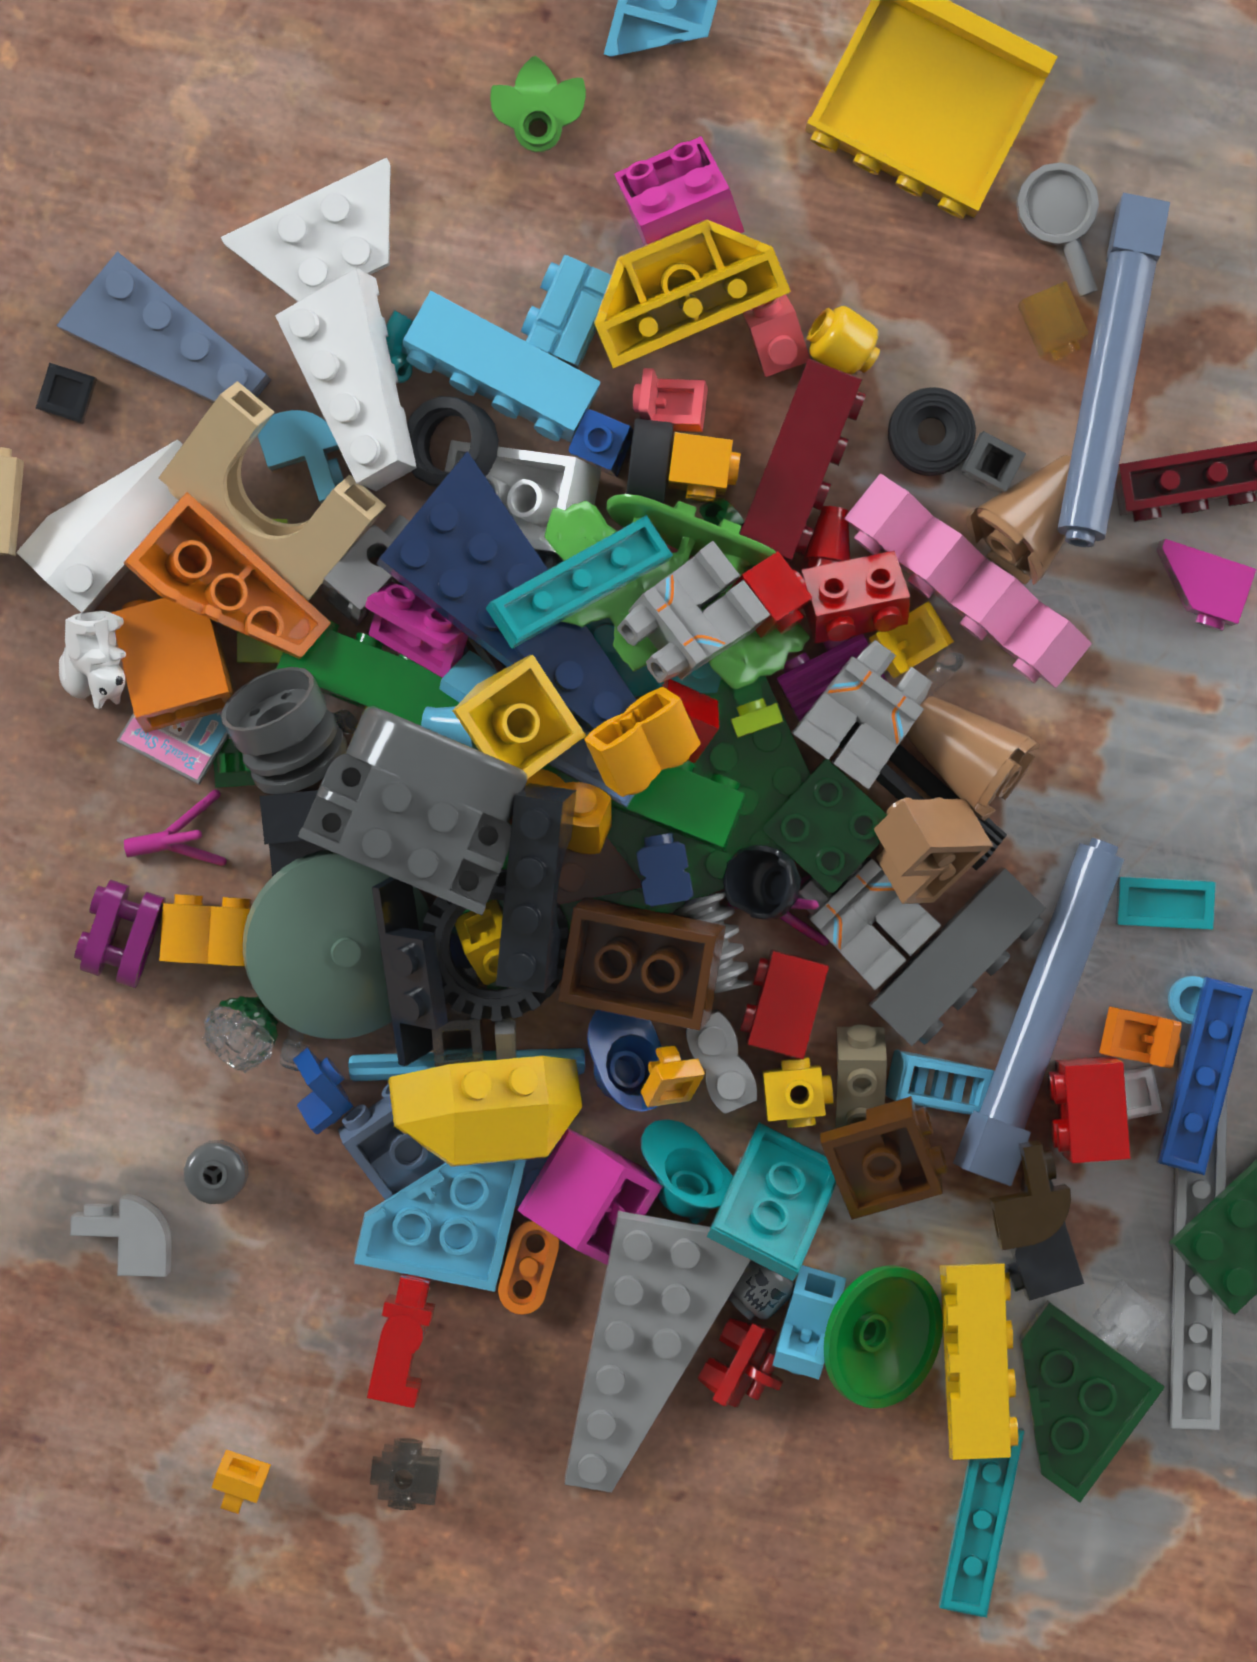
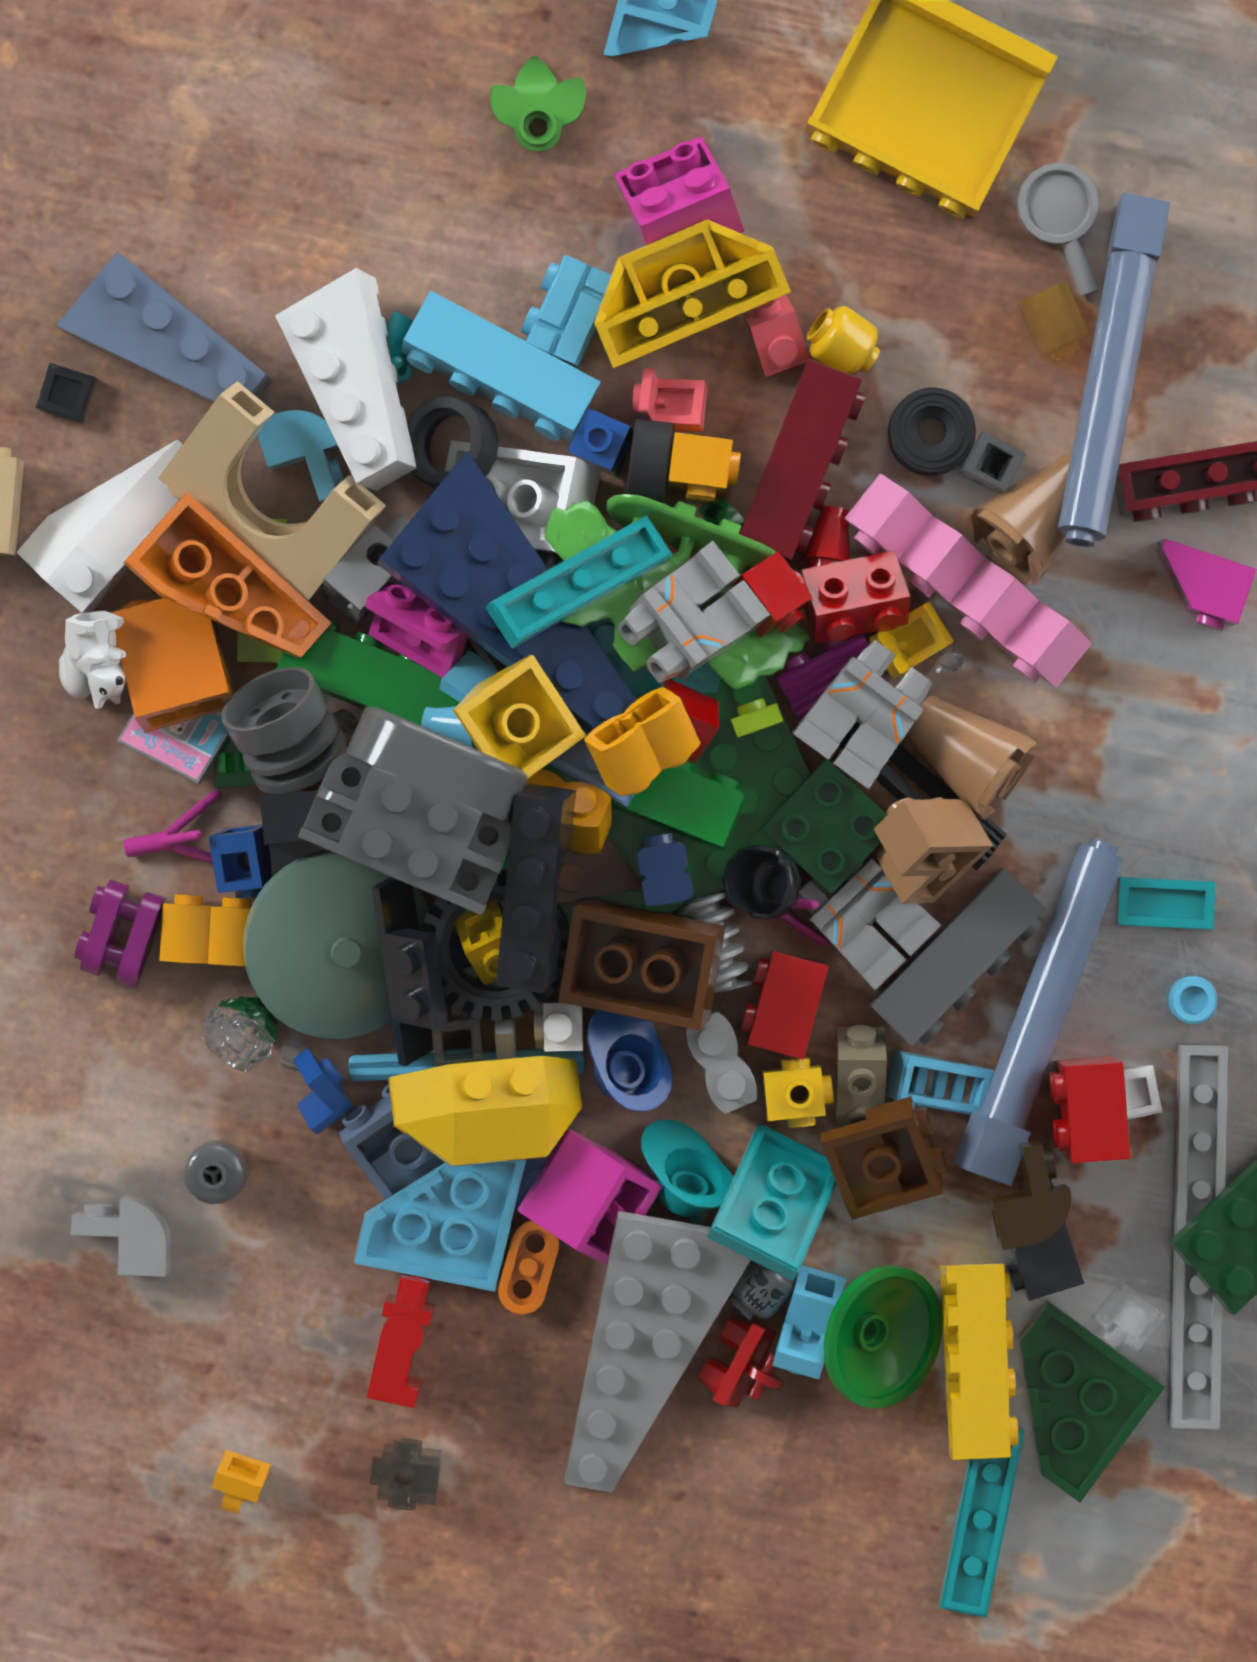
(229, 867): none -> blue brick
(322, 234): white wing -> none
(558, 1027): none -> white brick
(671, 1078): light orange tile -> none
(1141, 1037): orange bracket -> none
(1204, 1075): blue tile -> none

